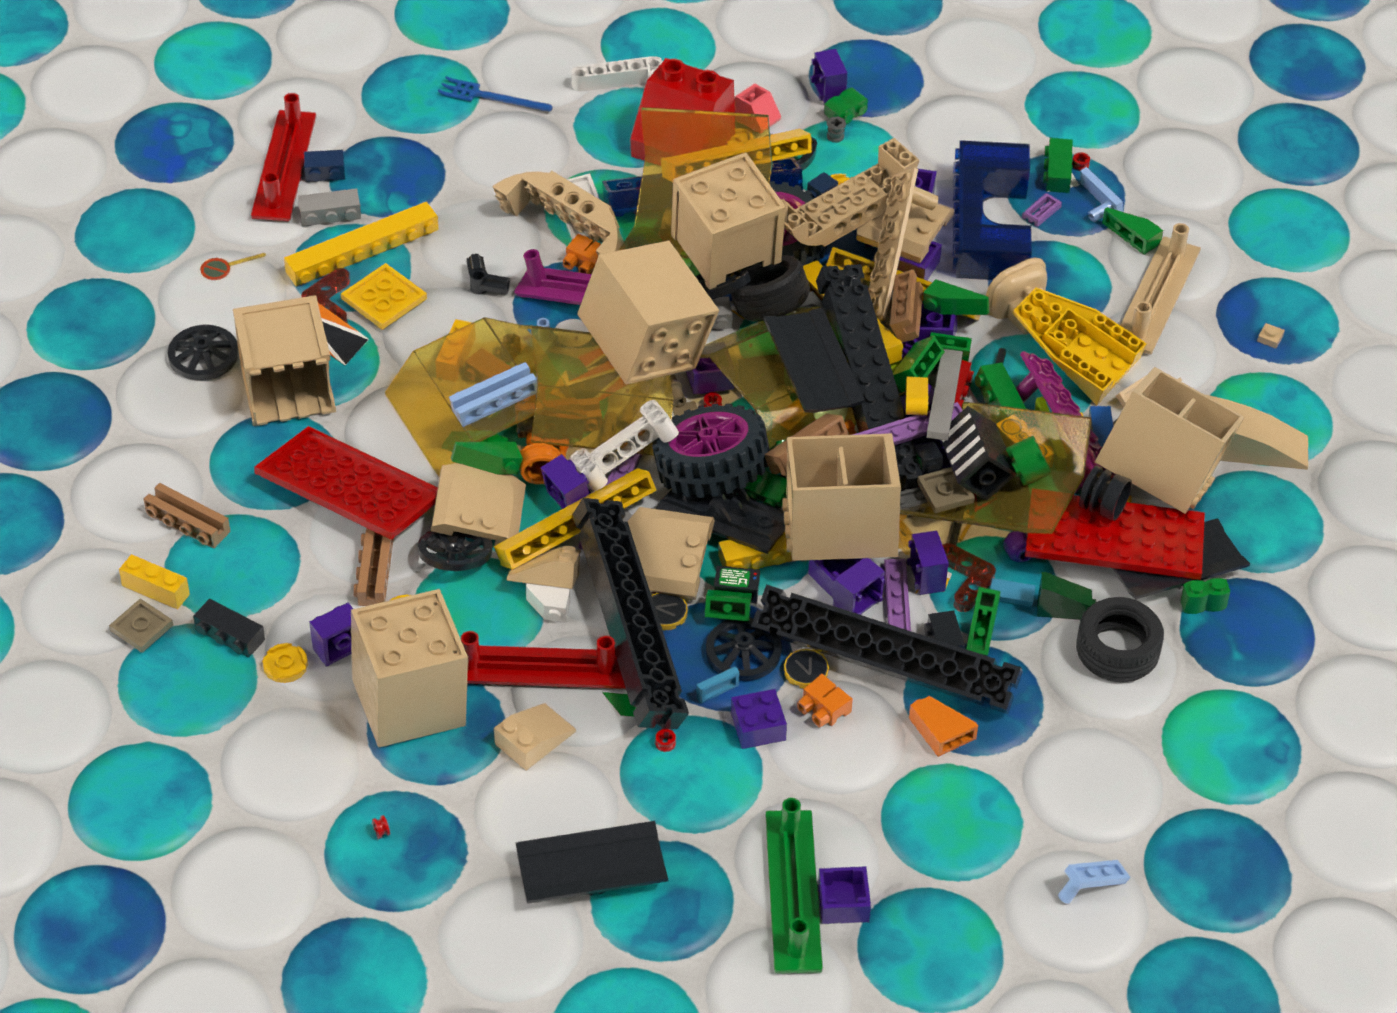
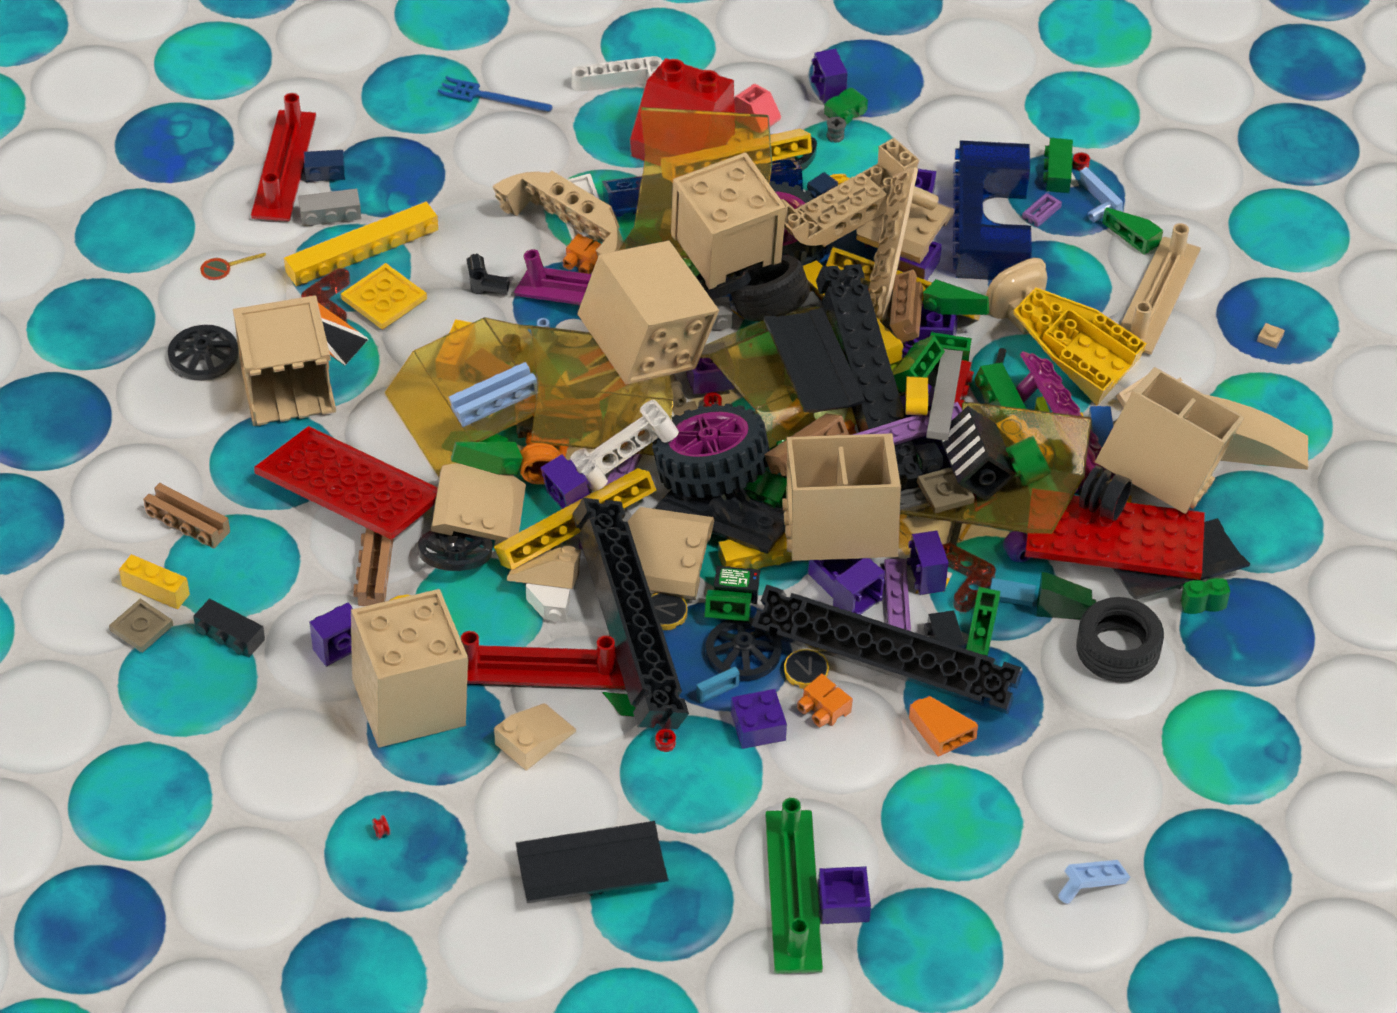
(285, 663): yellow tile -> none

